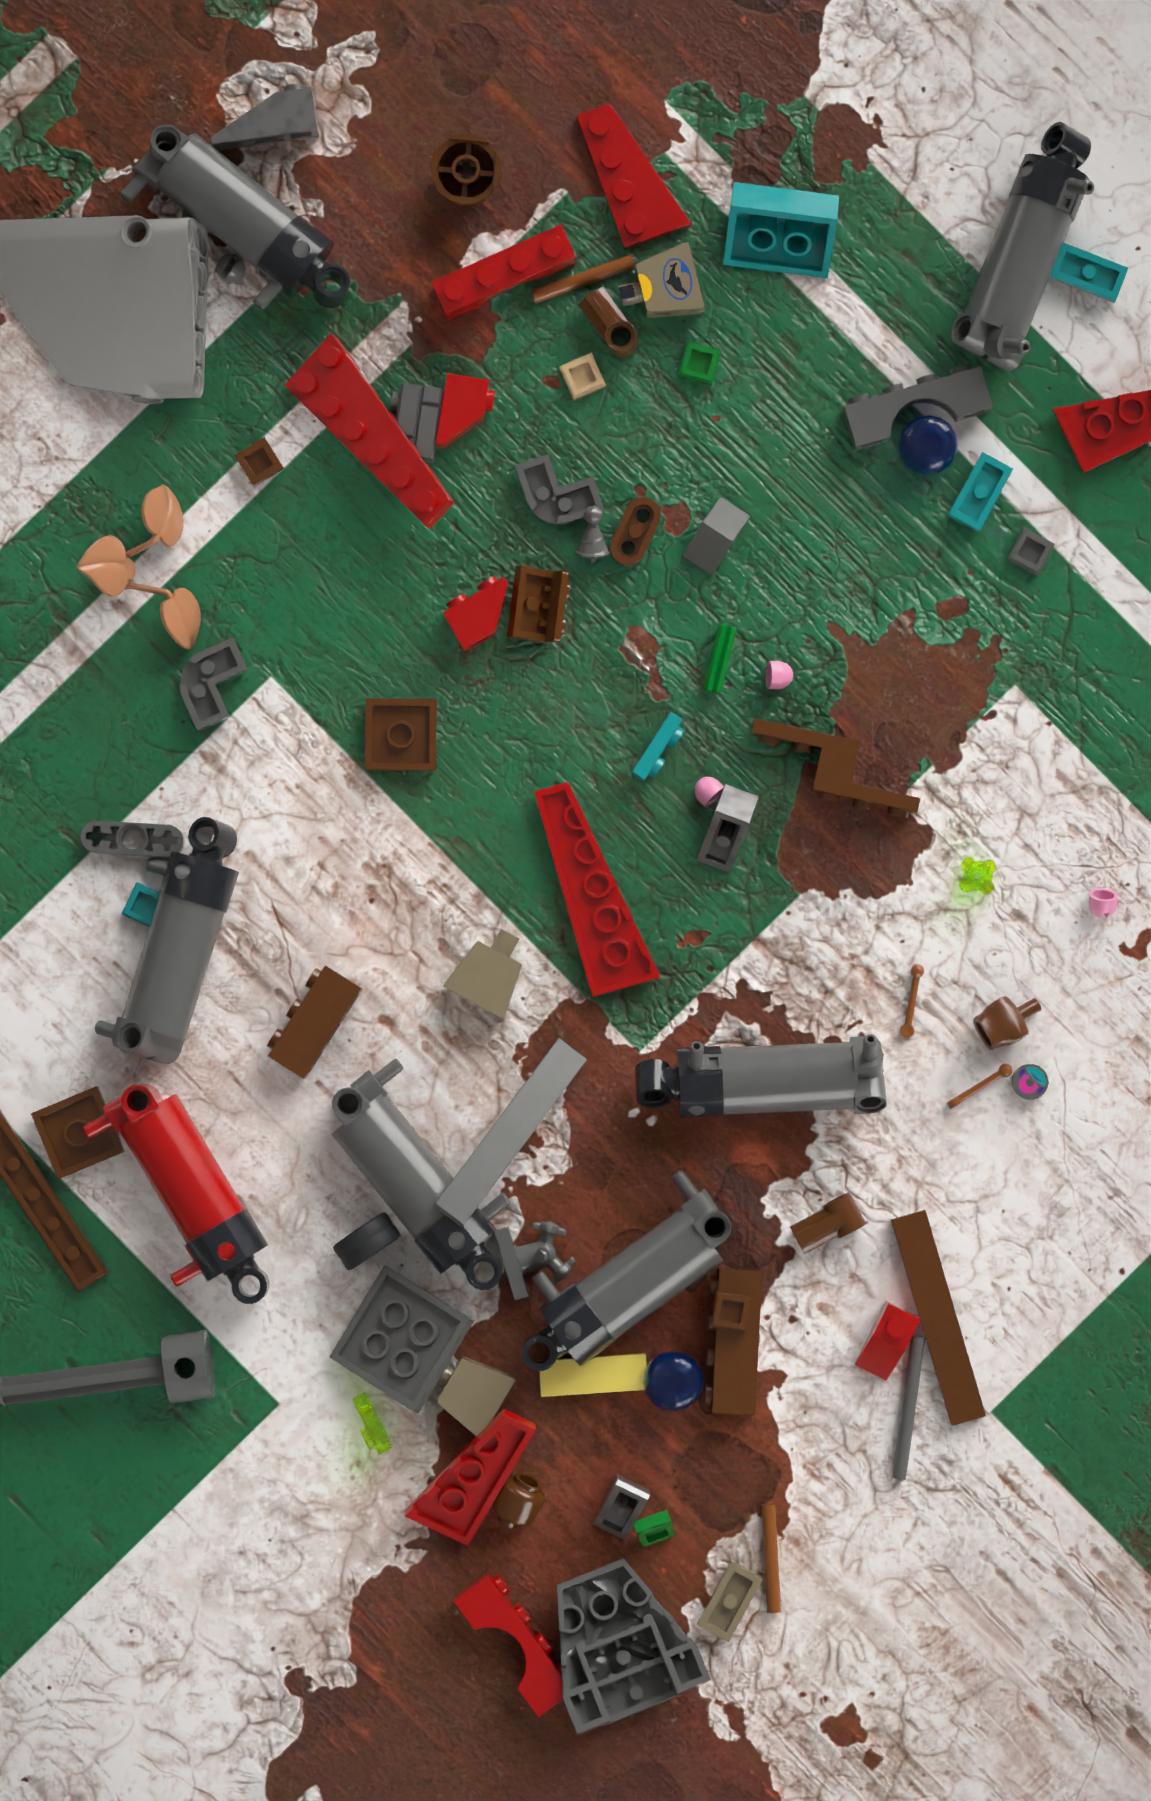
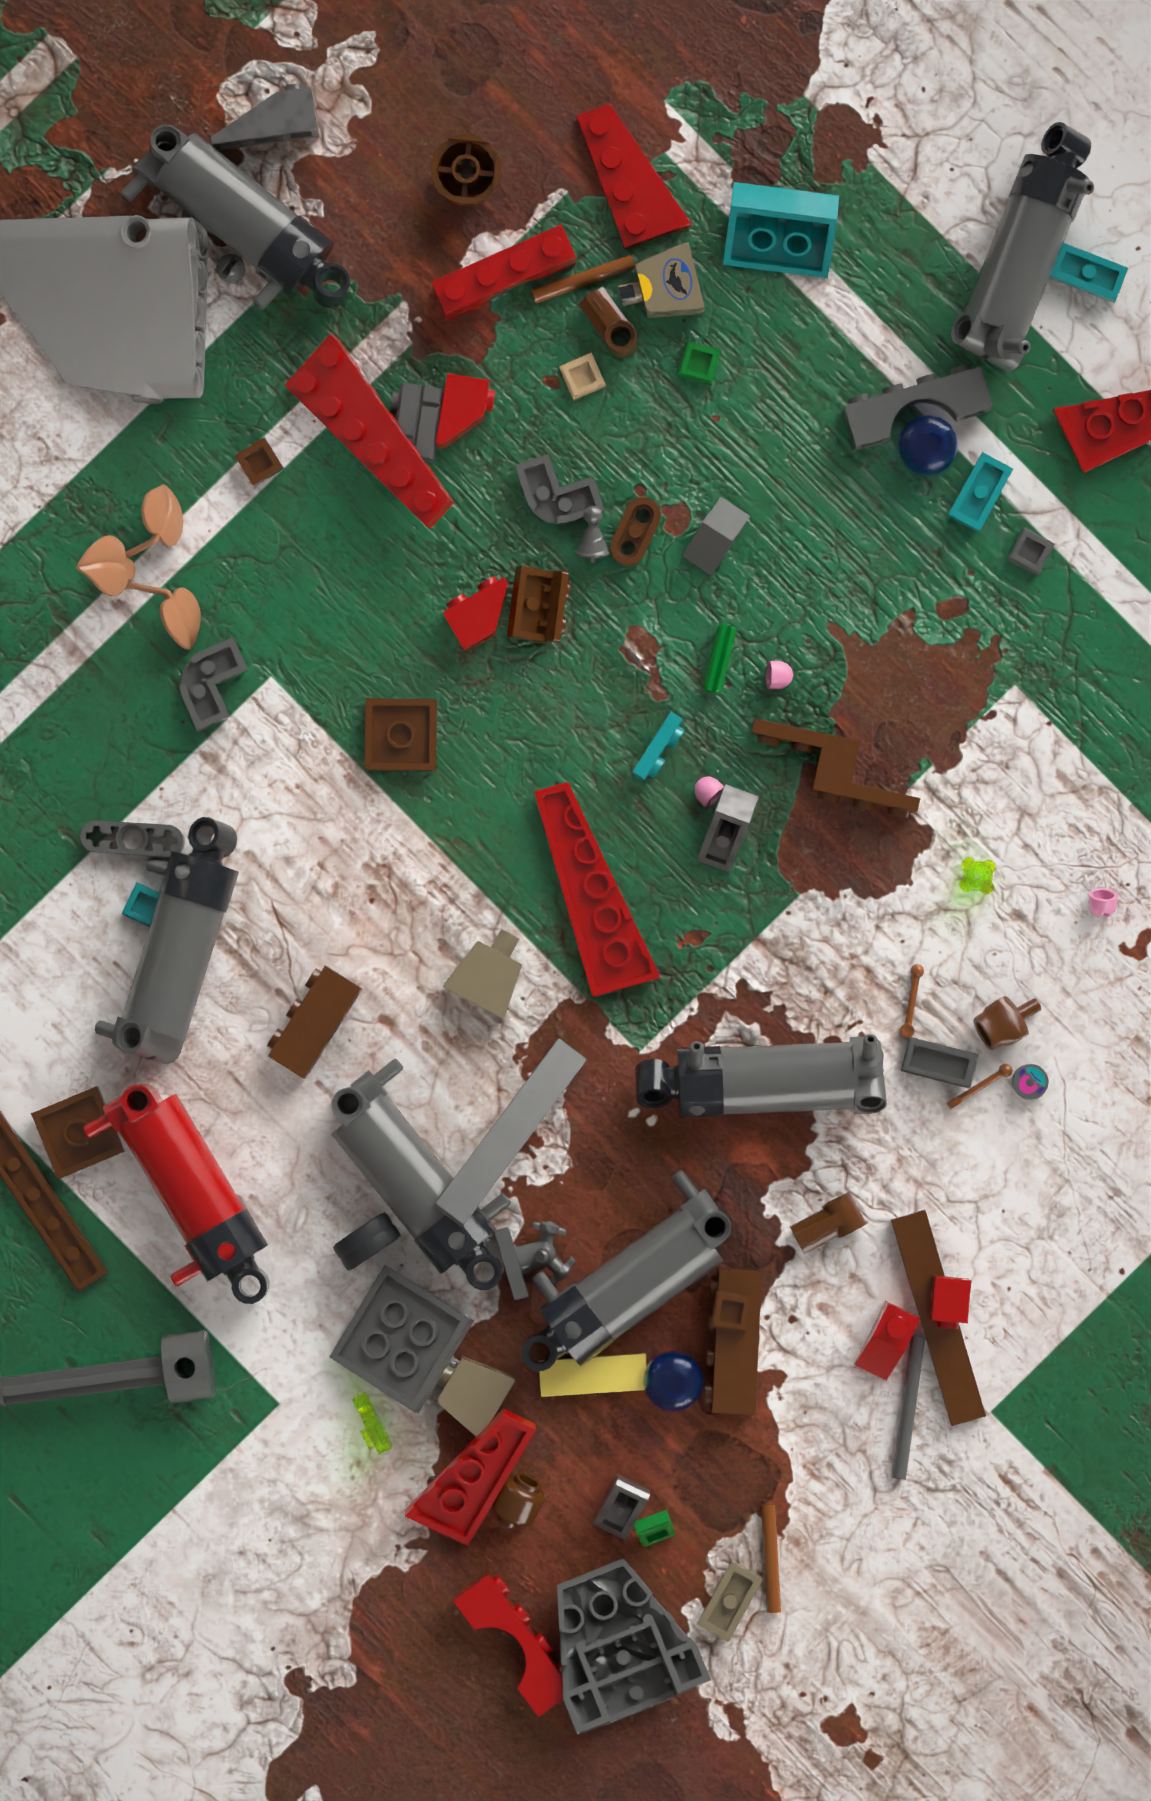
(940, 1062): none -> dark grey tile
(949, 1301): none -> red brick

